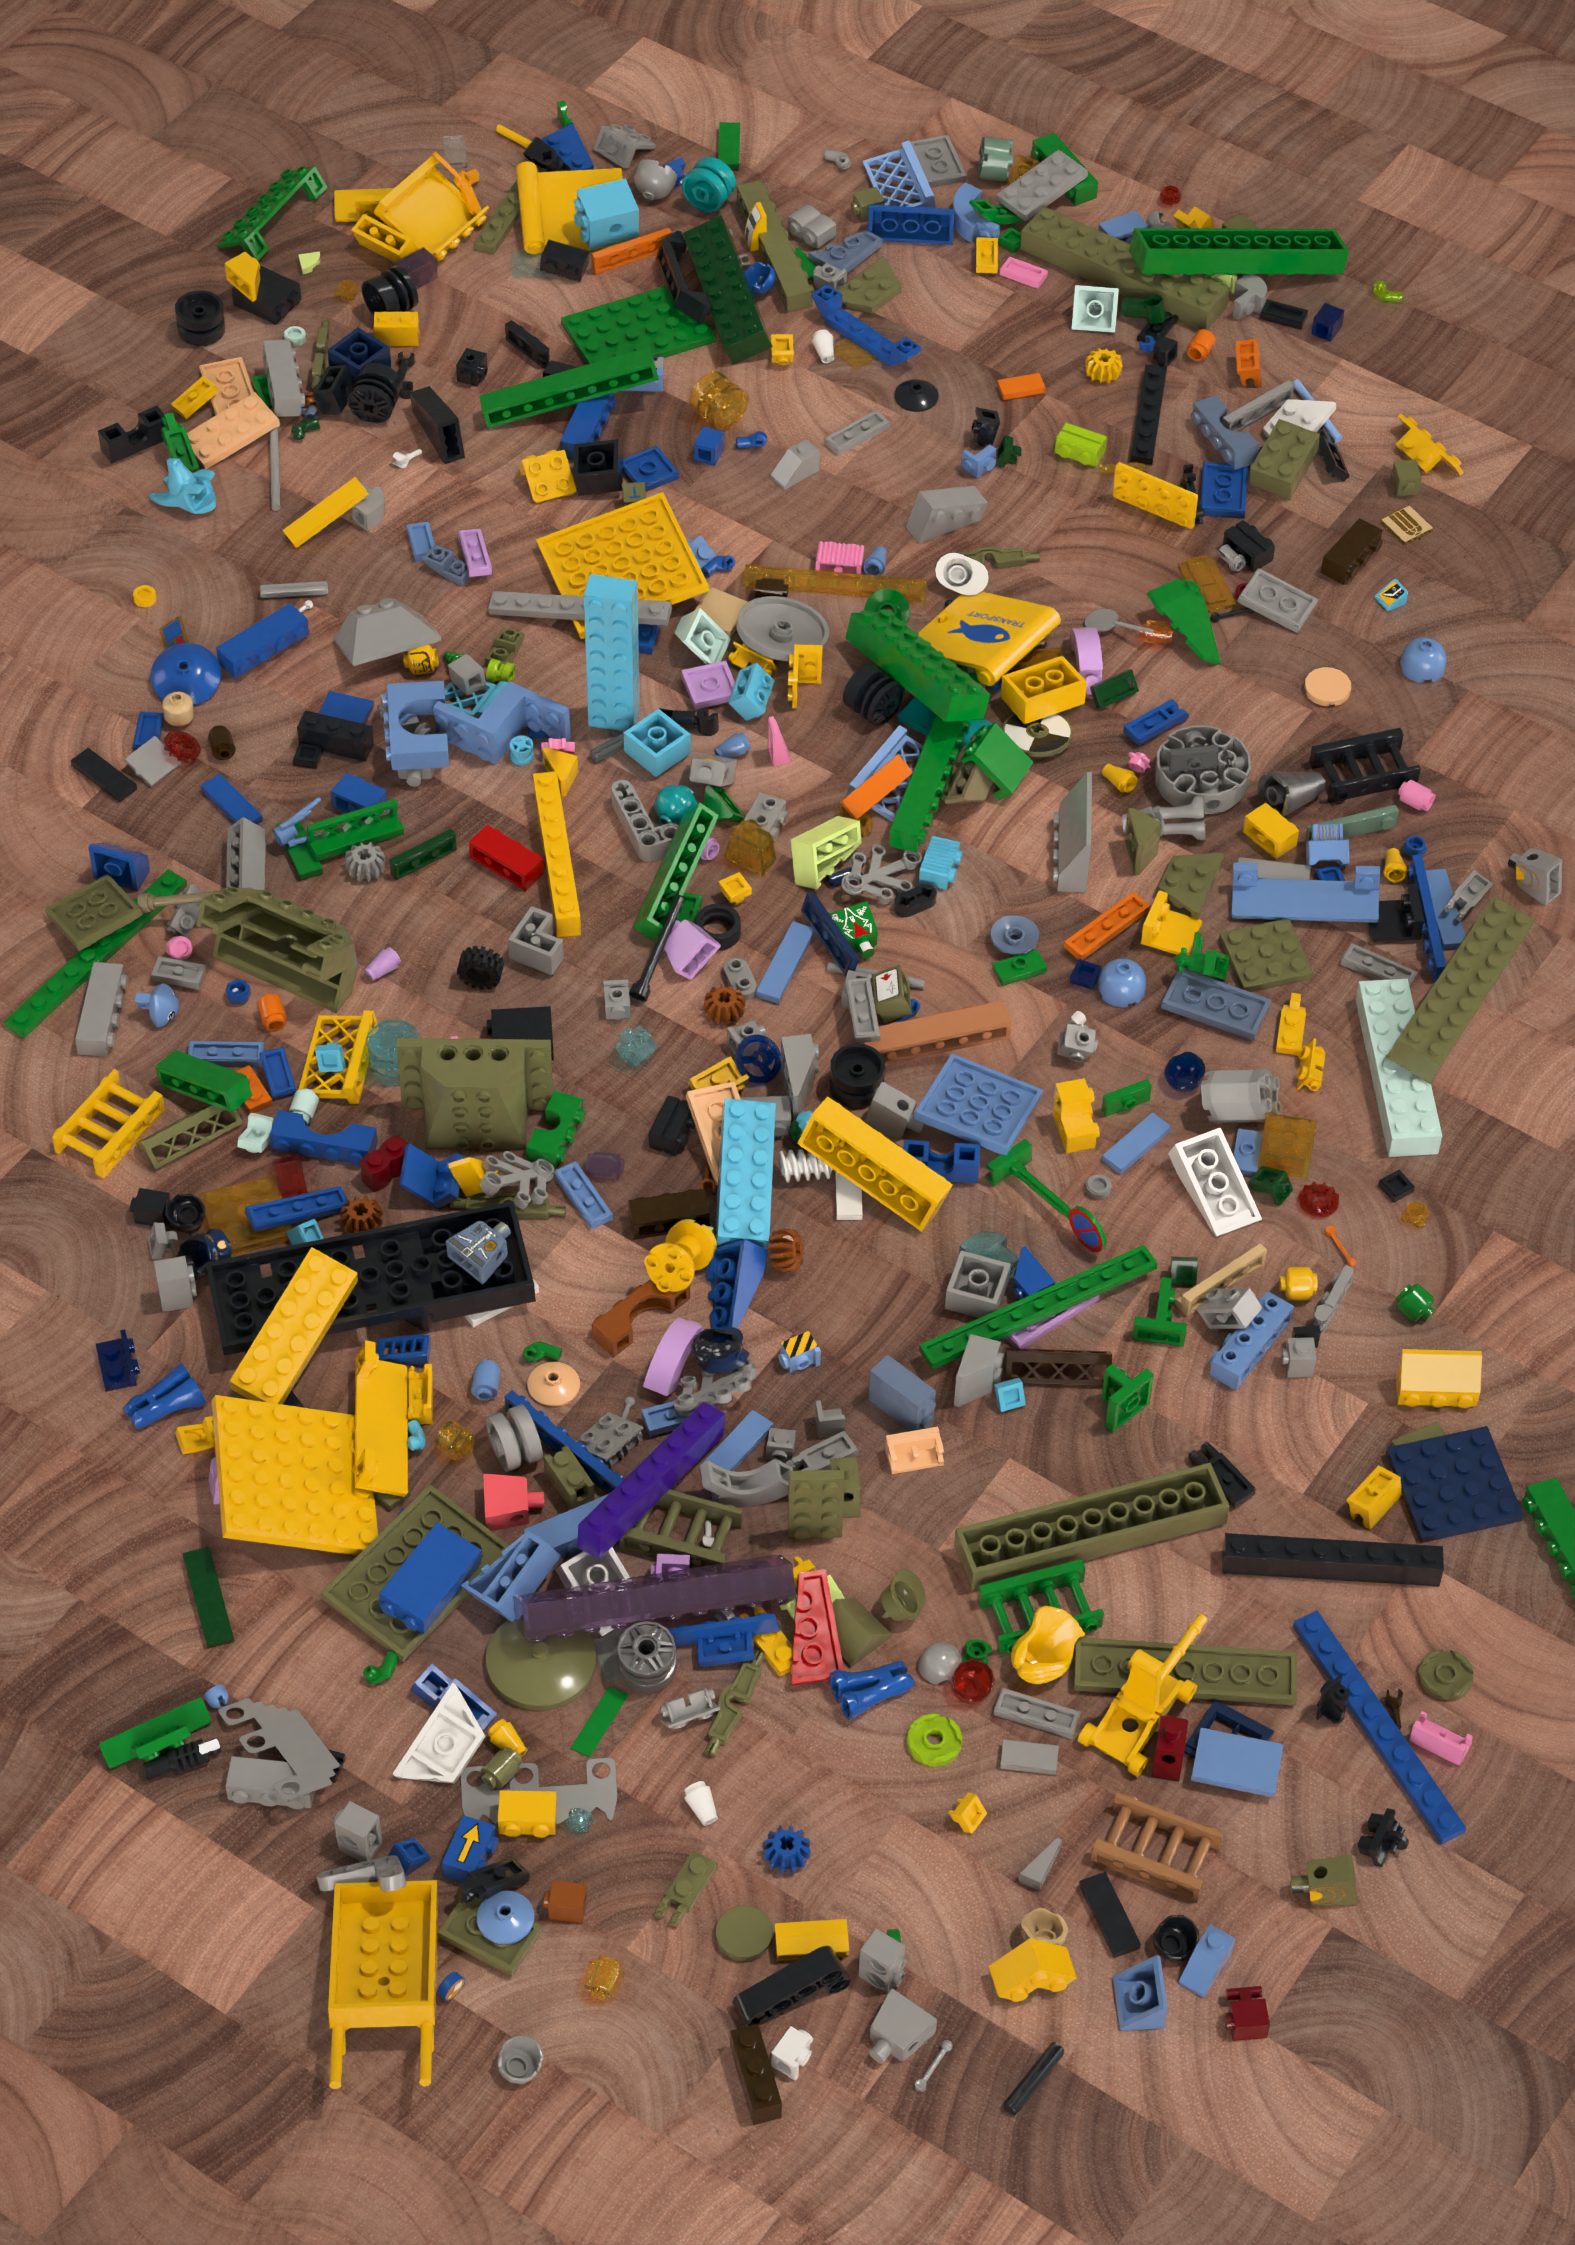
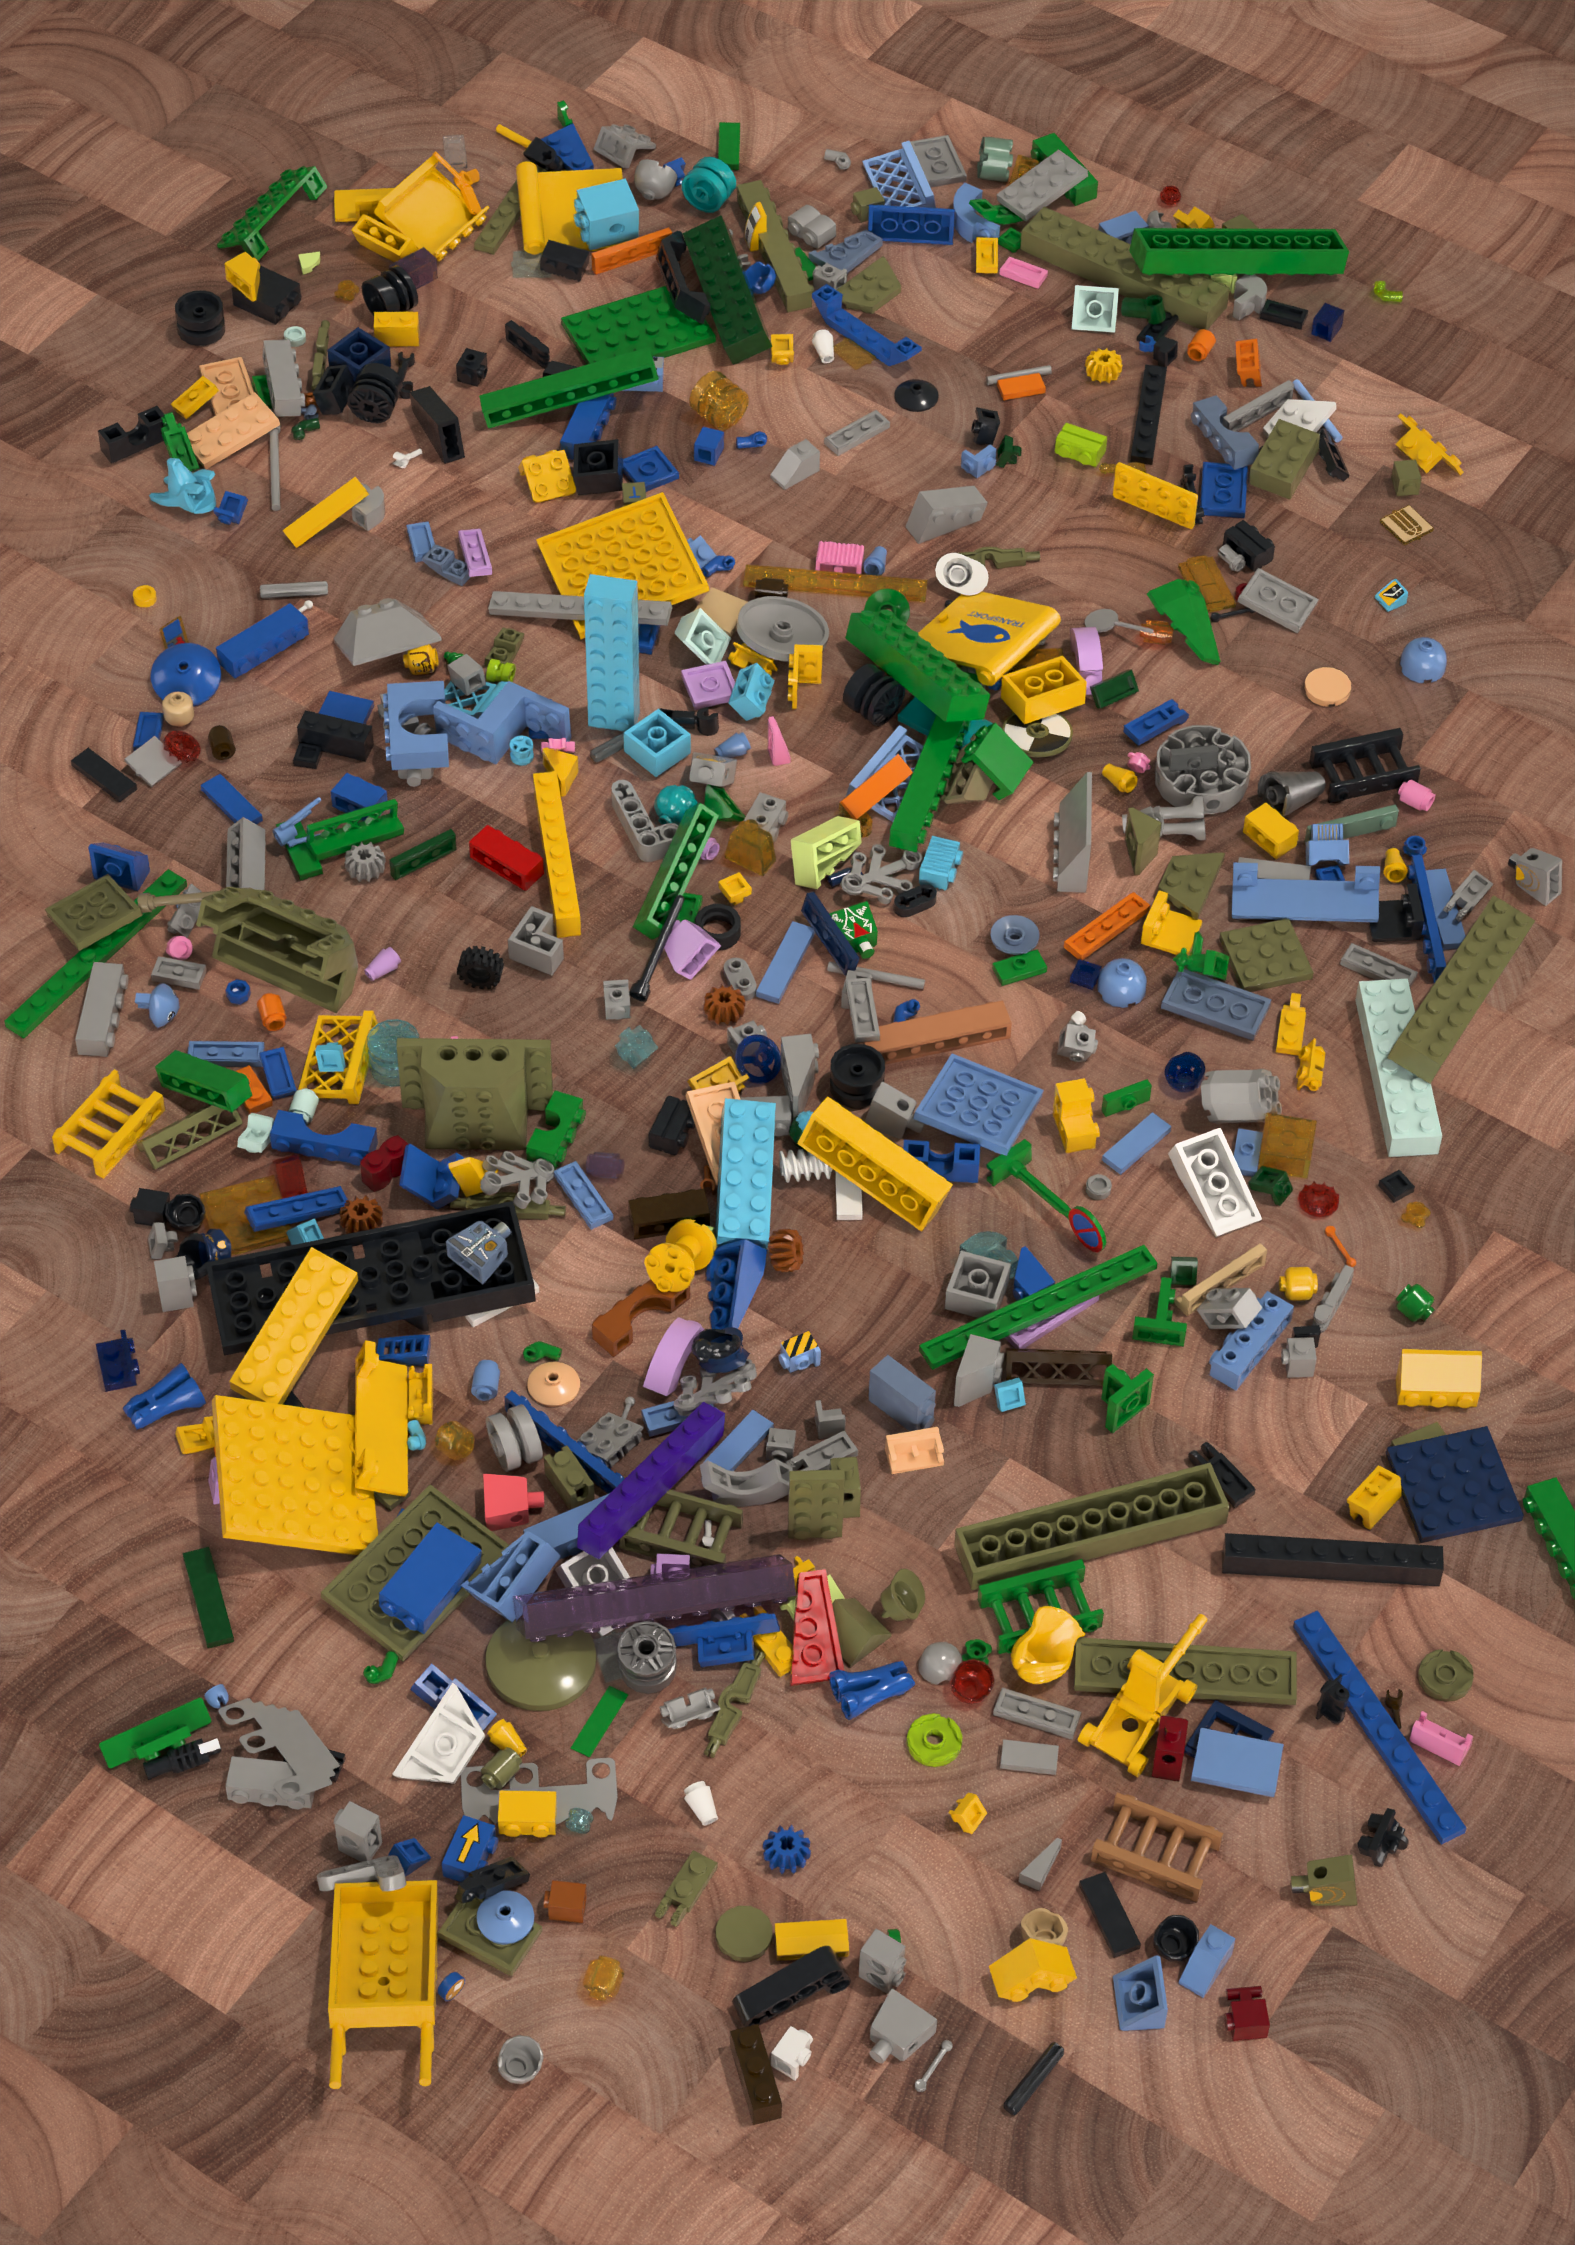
(231, 508): none -> blue bracket
(521, 1023): black brick -> none
(891, 994): olive brick -> none
(1043, 370): none -> light grey bar
(1352, 551): dark brown brick -> none

